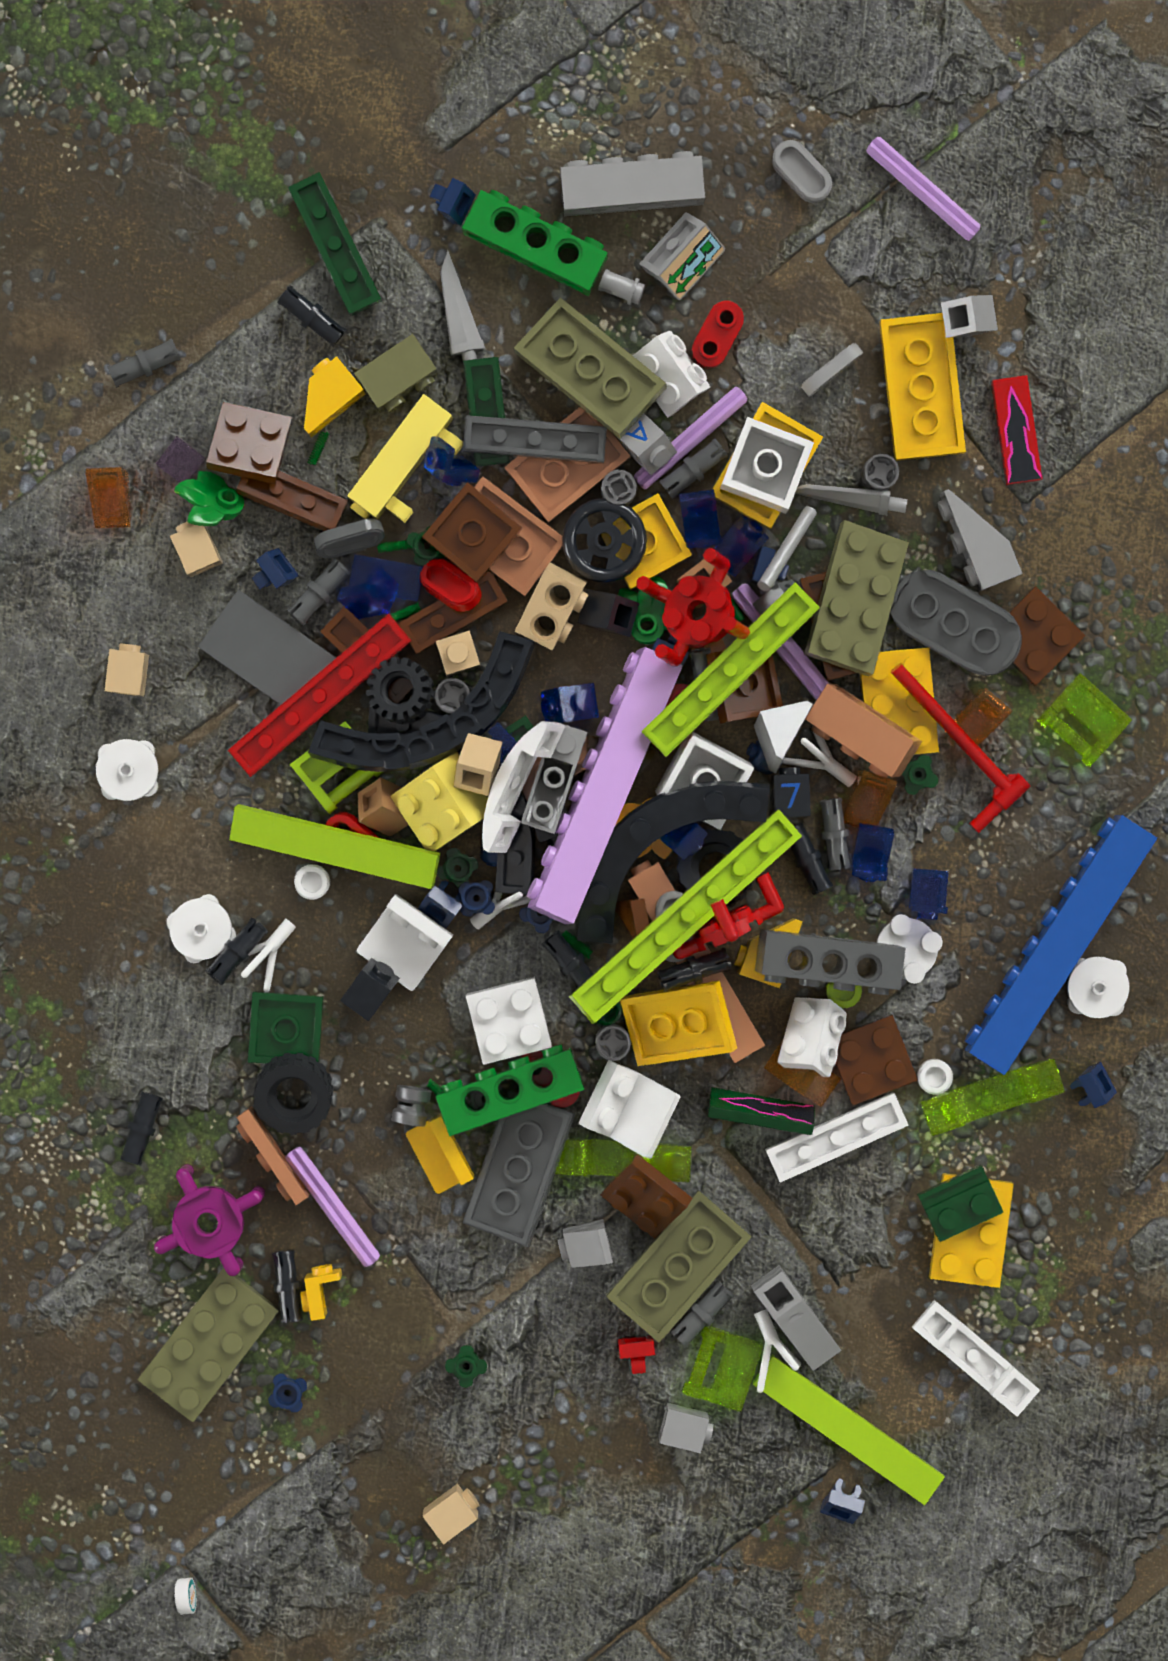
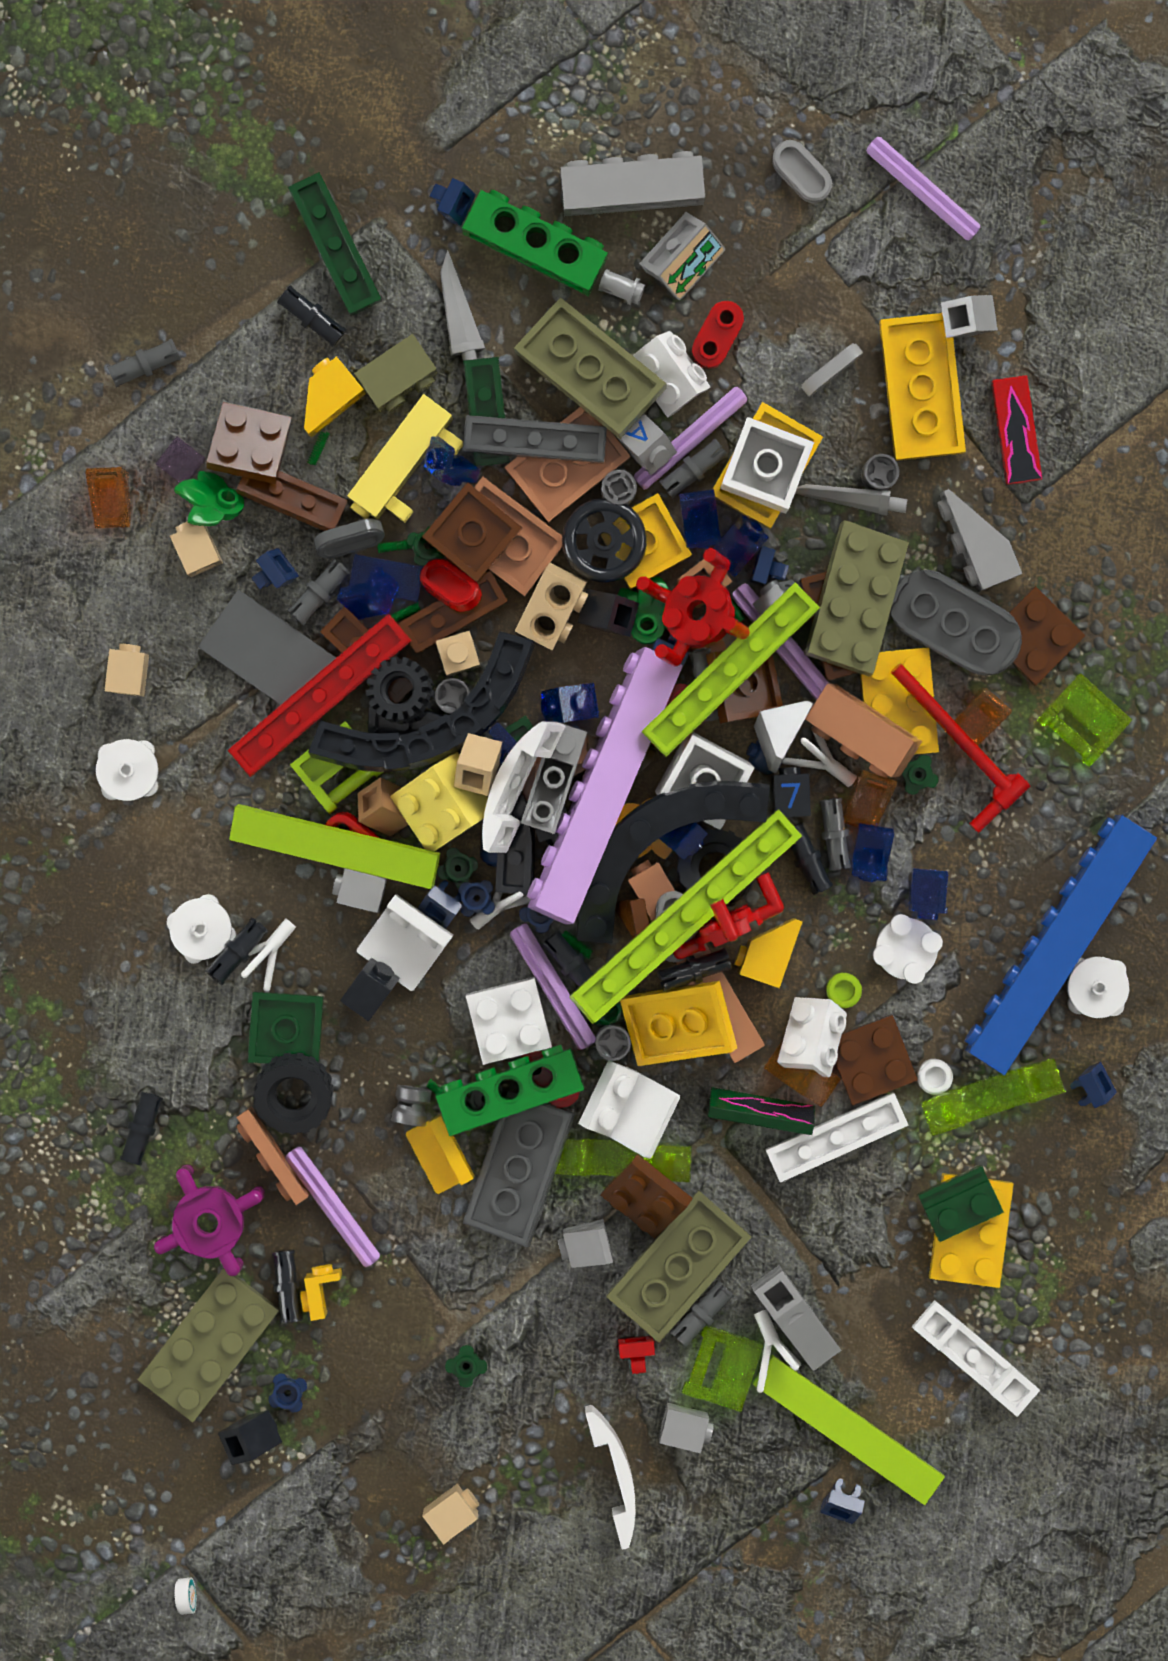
(250, 1437): none -> black brick
(312, 881): white tile -> none
(360, 890): none -> light grey brick
(552, 986): none -> lavender axle
(602, 1434): none -> white slope
(787, 548): light grey bar -> none
(885, 960): dark grey brick -> none

